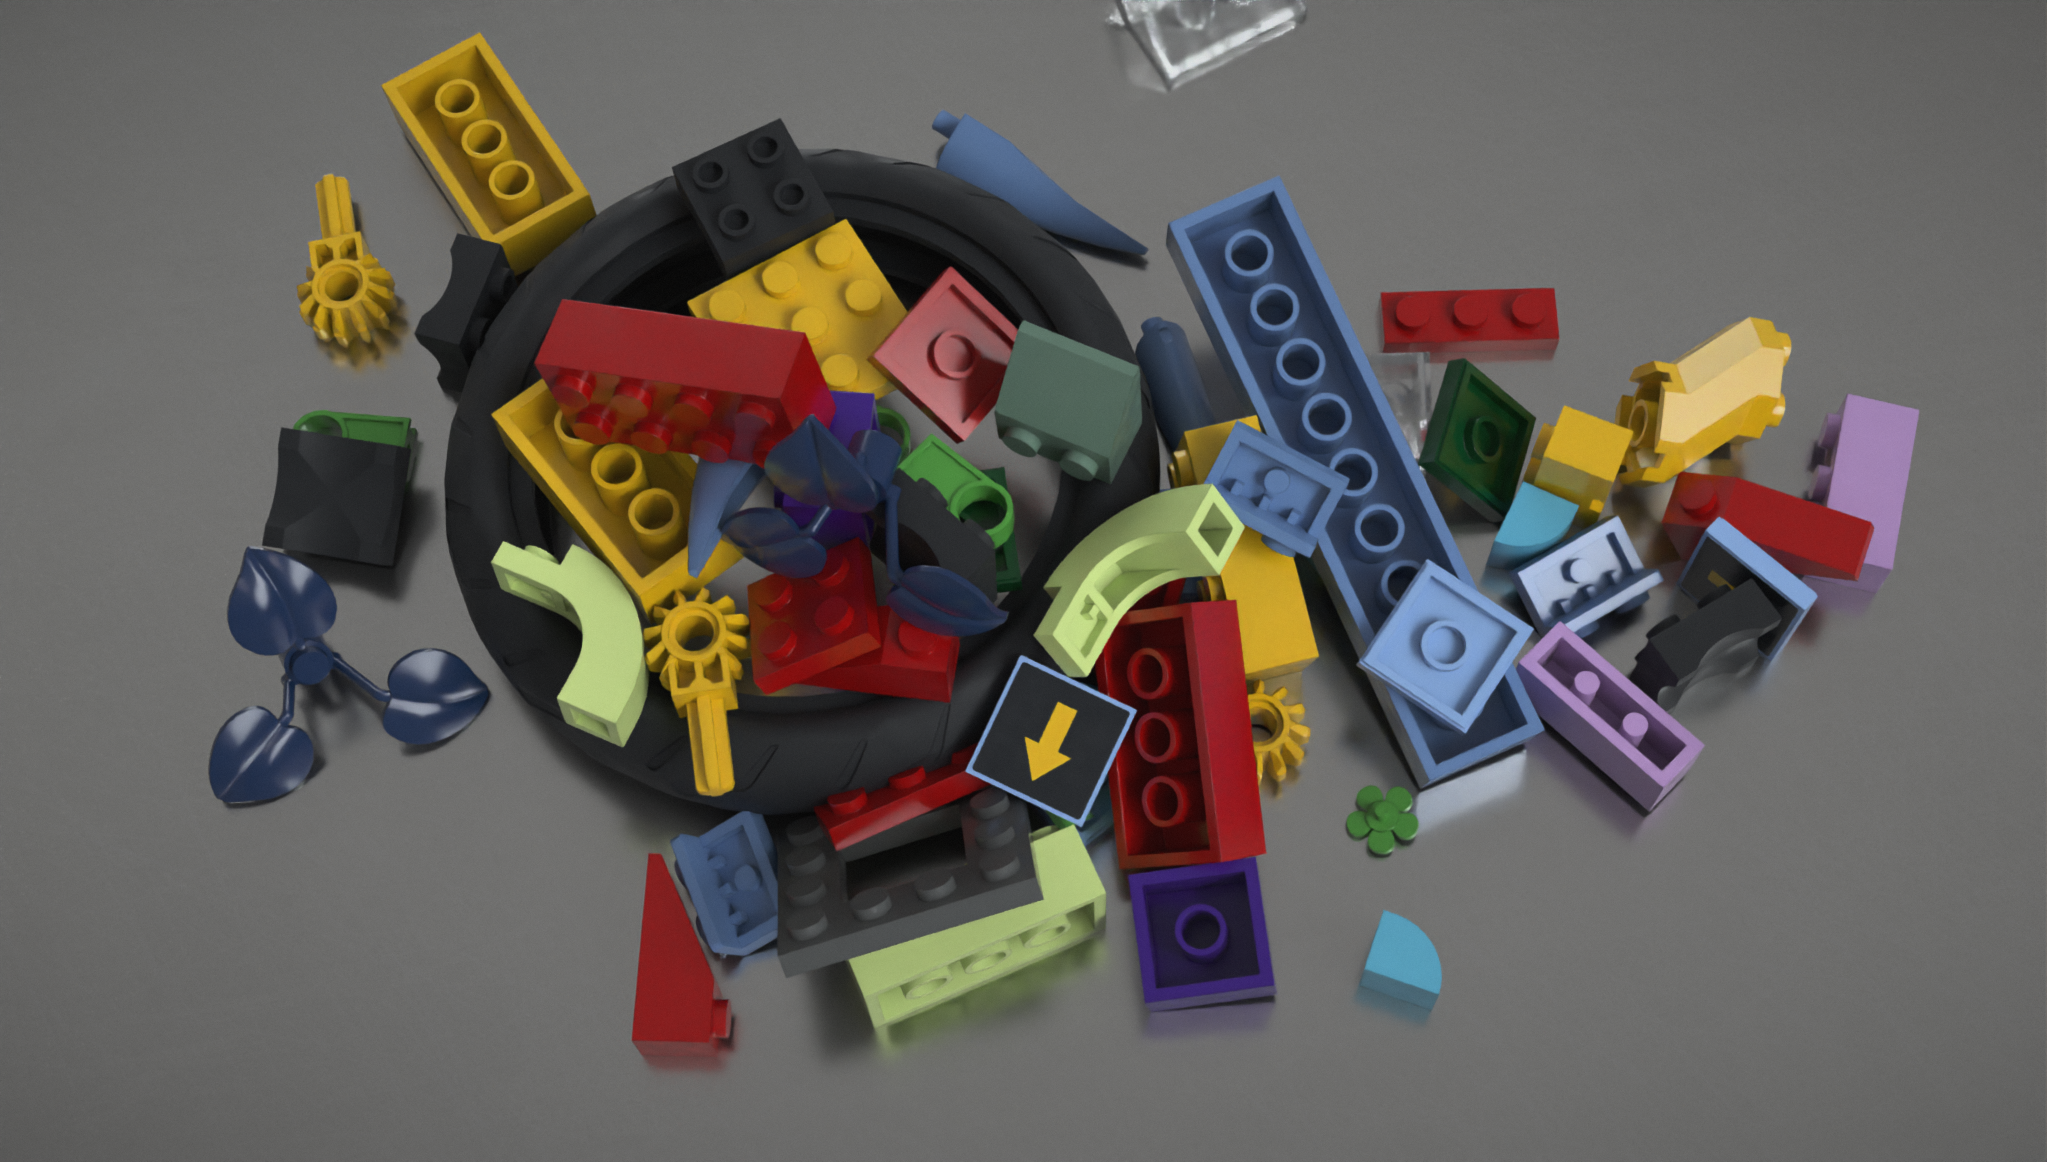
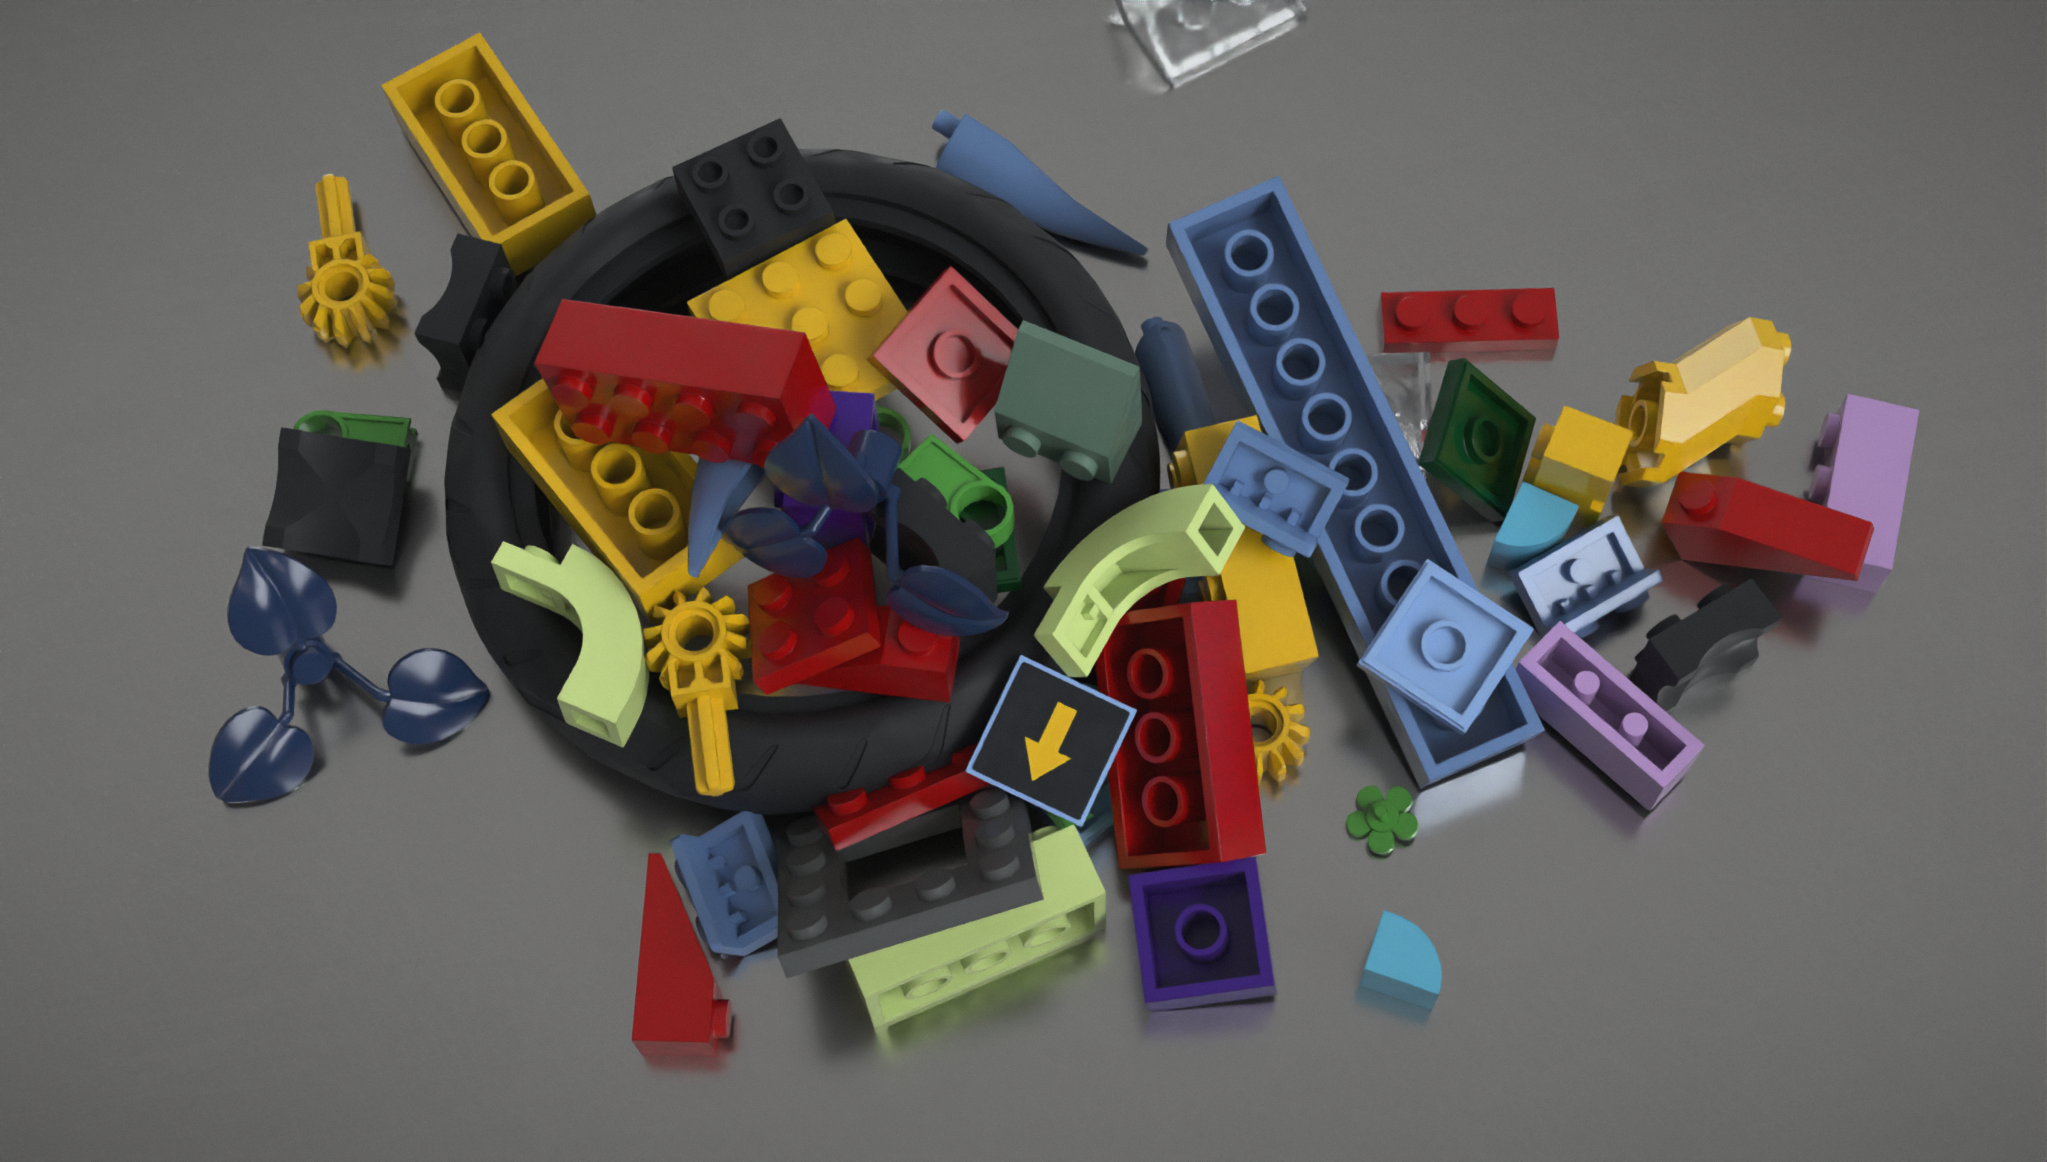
(1732, 559): tile -> none

